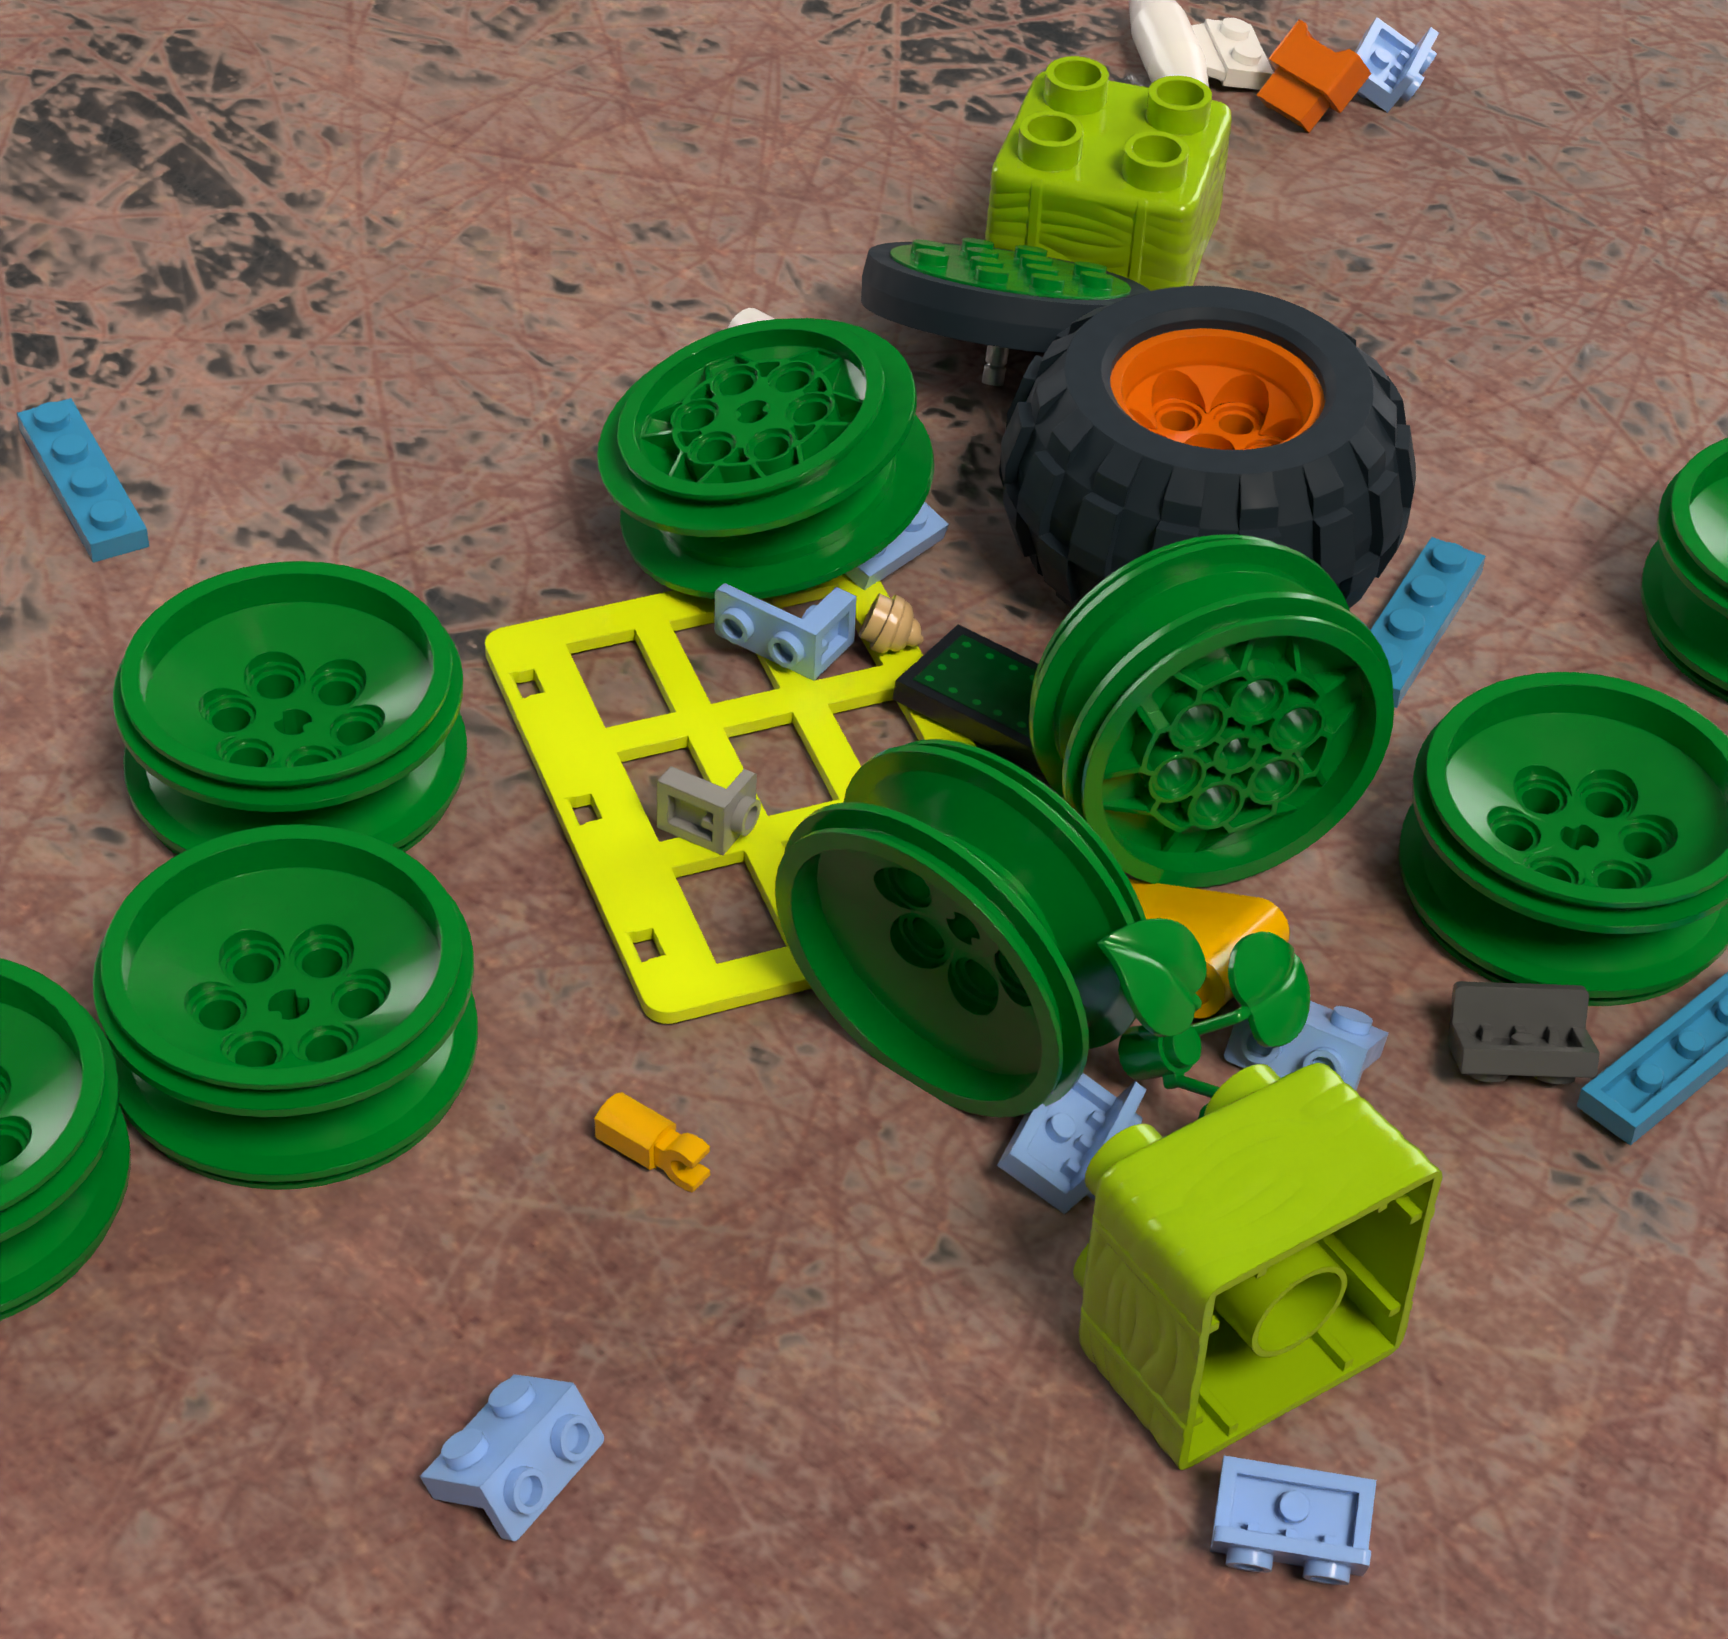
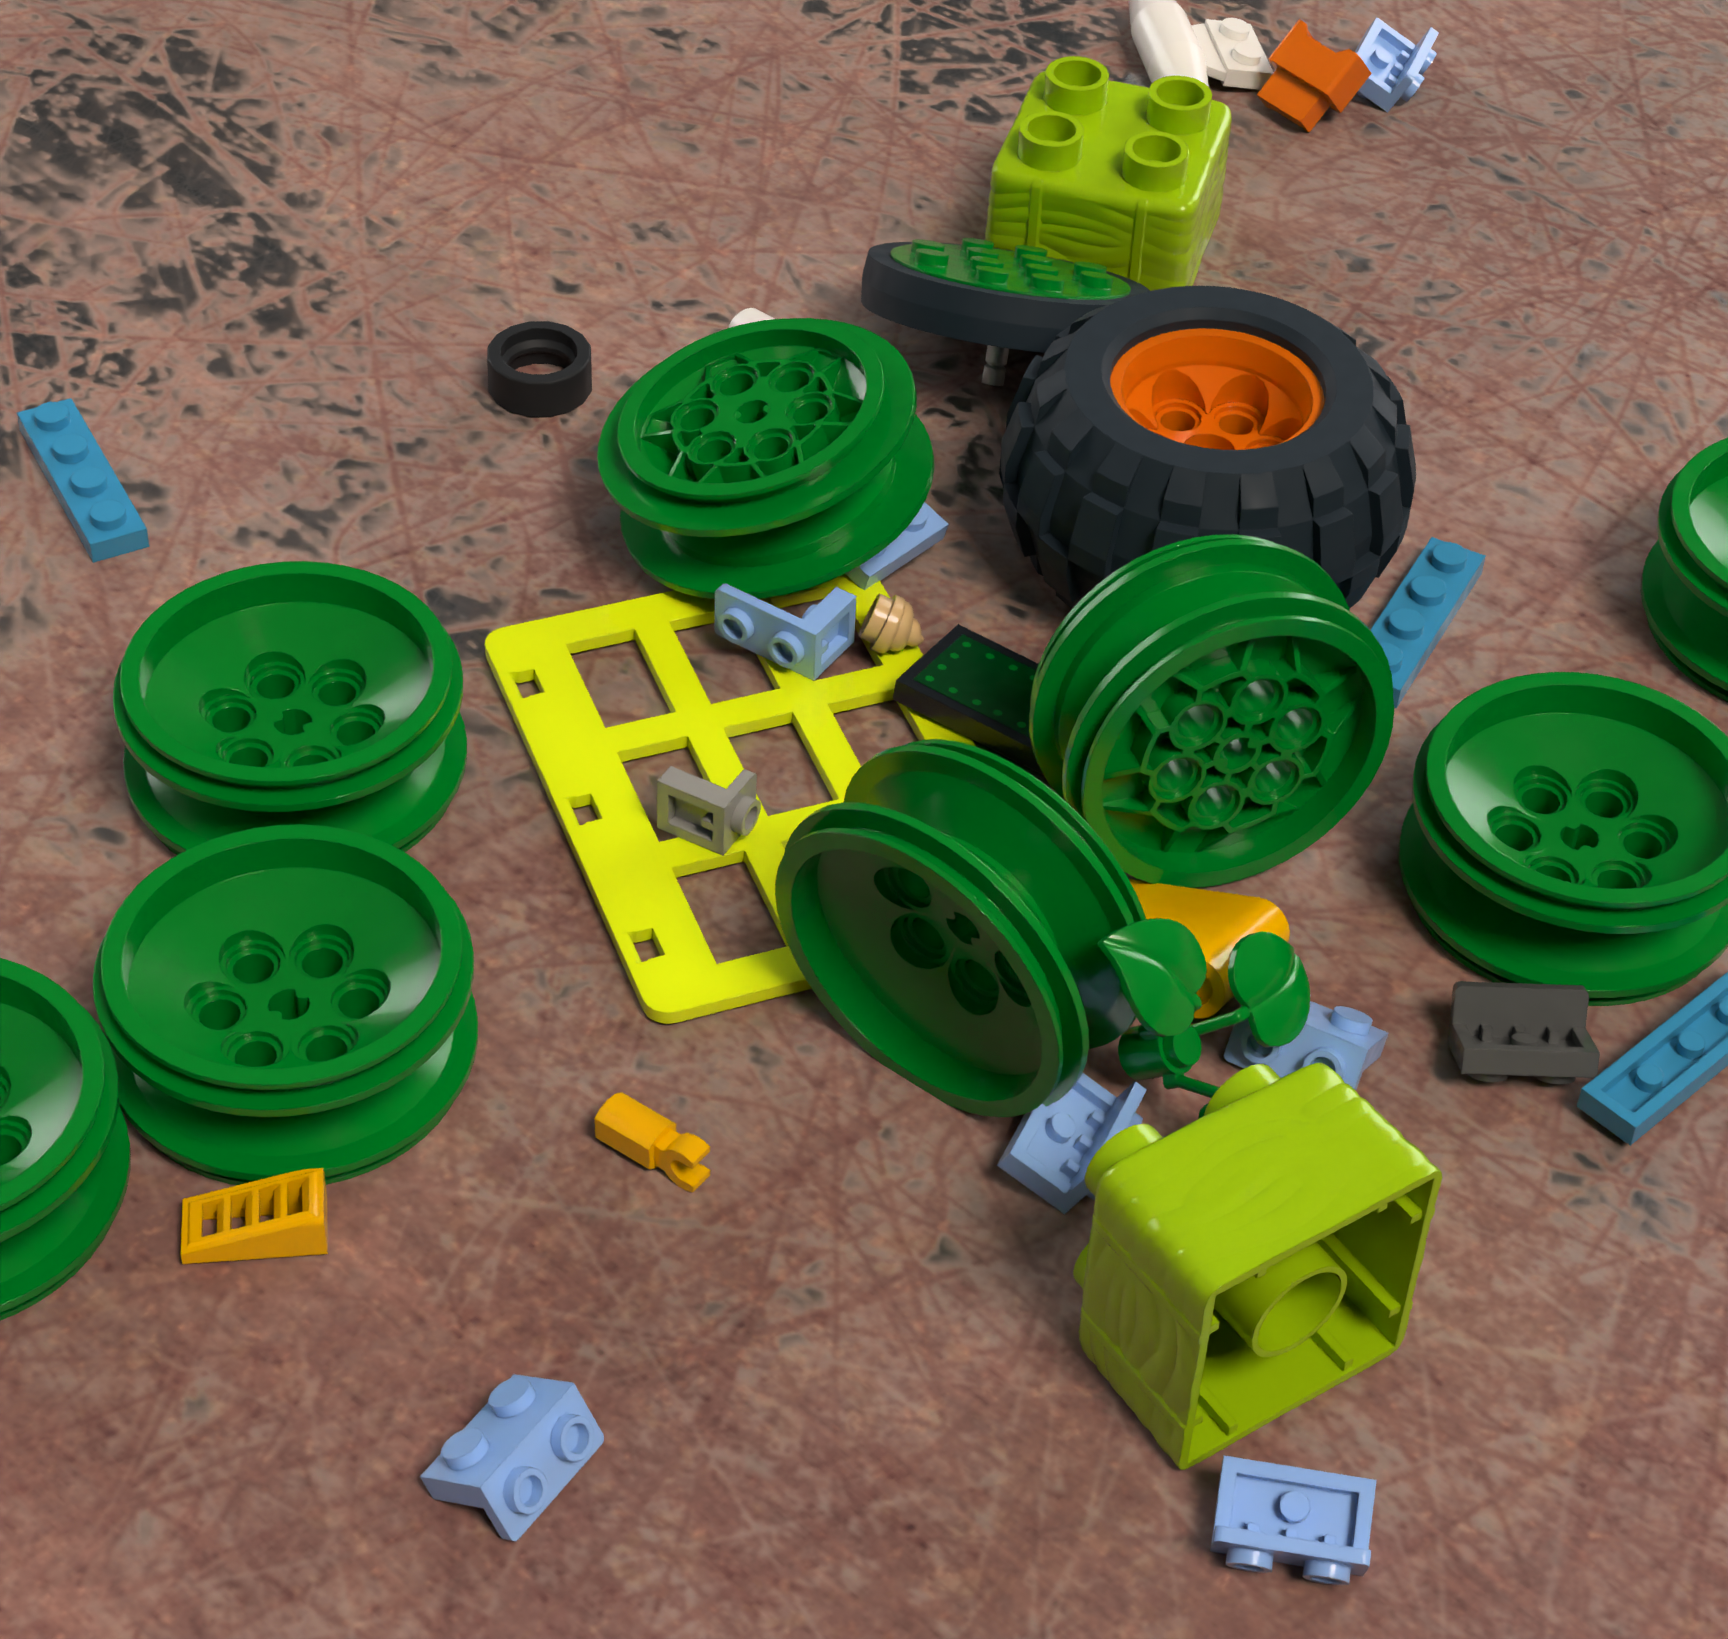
(298, 1234): none -> yellow slope
(539, 393): none -> black tyre

